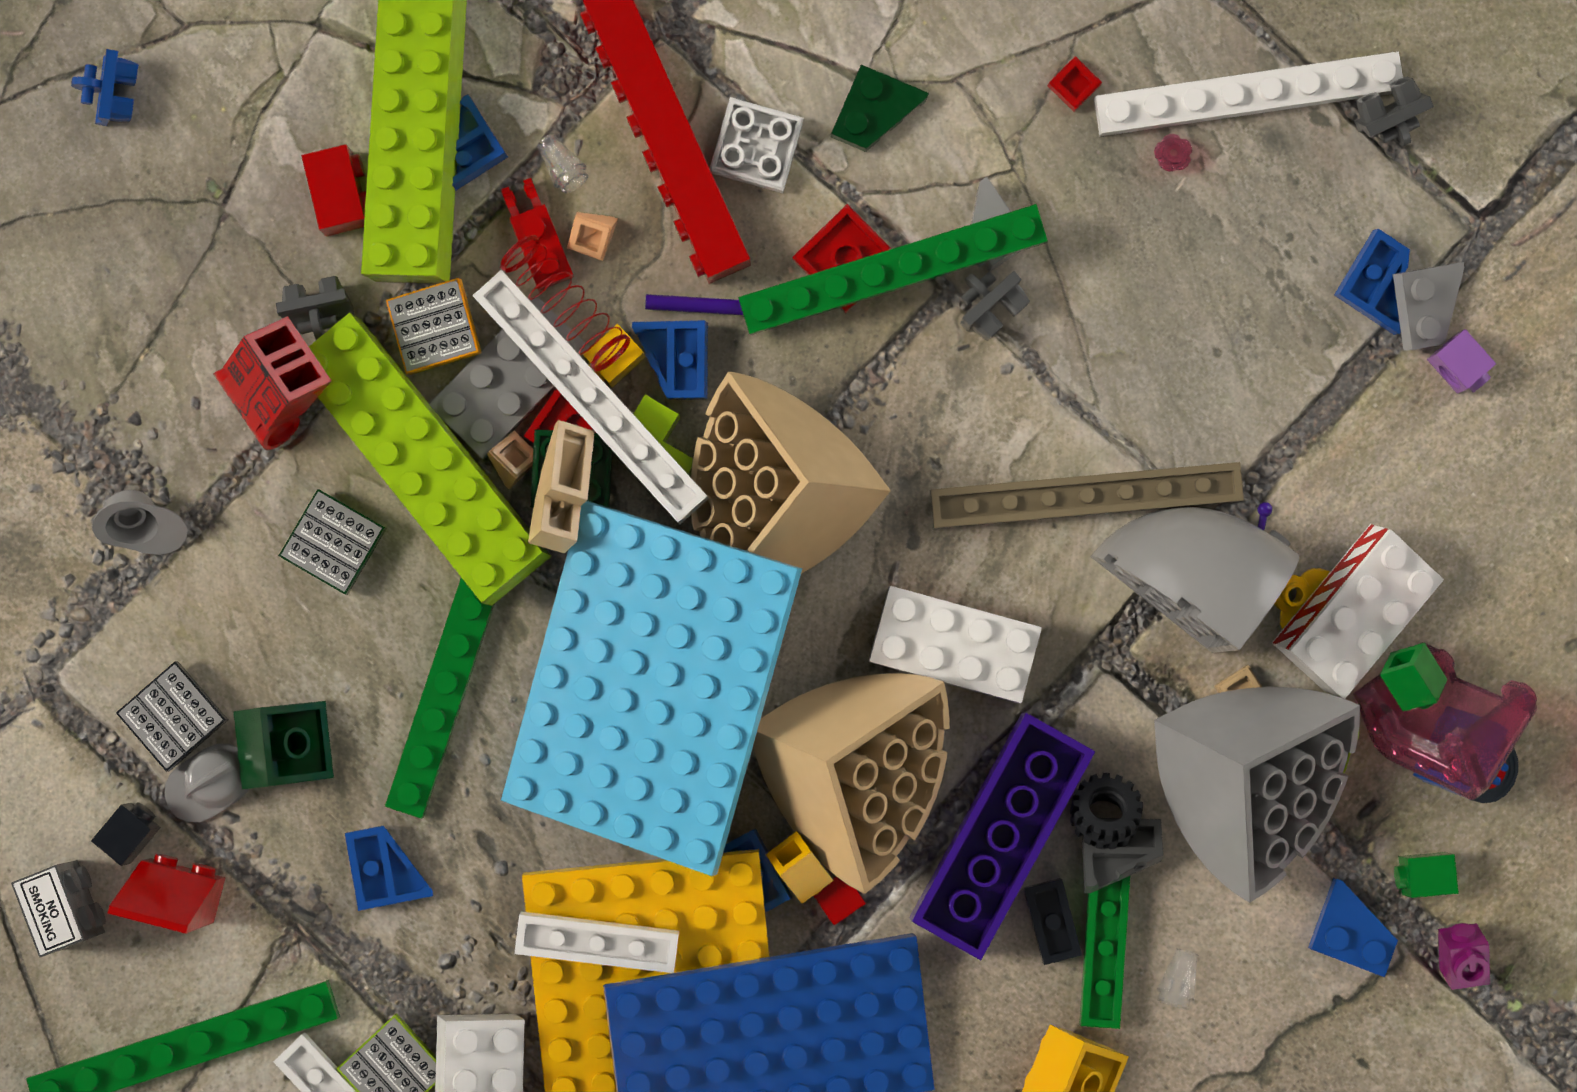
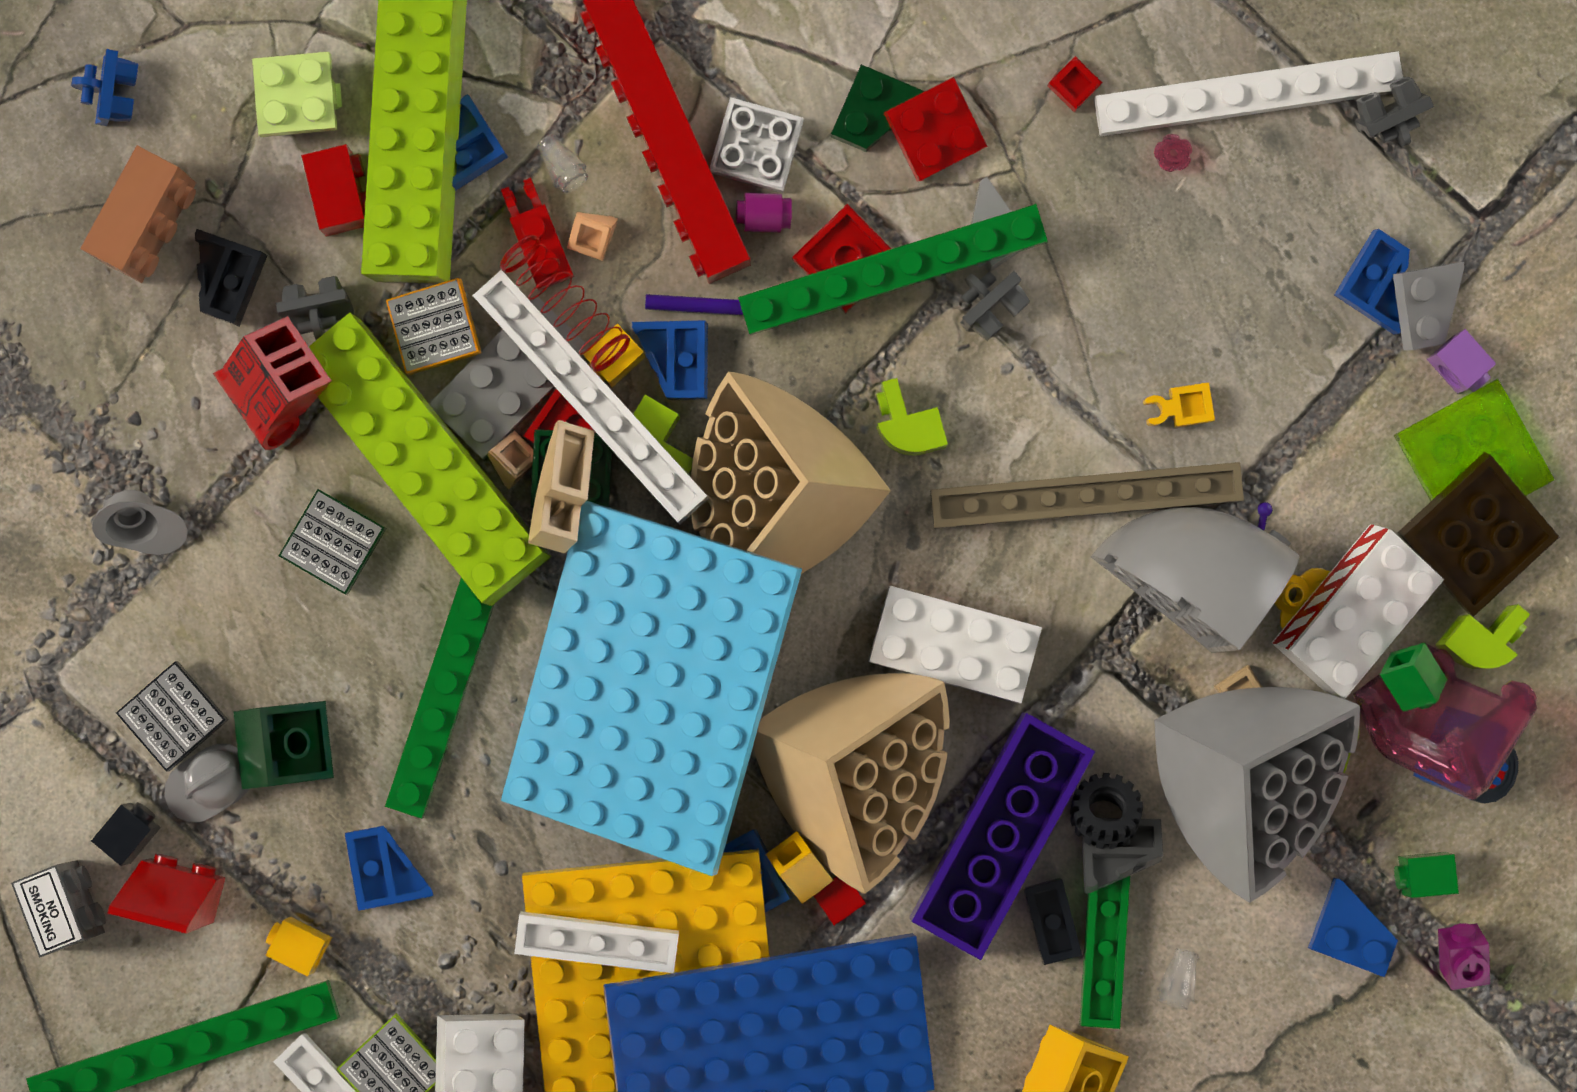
(140, 215): none -> nougat brick
(226, 276): none -> black wing
(295, 94): none -> yellowish green piece
(297, 945): none -> yellow brick
(764, 212): none -> magenta brick
(906, 433): none -> lime brick
(935, 129): none -> red plate
(1186, 405): none -> yellow plate
(1462, 431): none -> clear neon green plate
(1479, 534): none -> dark brown plate
(1480, 647): none -> lime brick

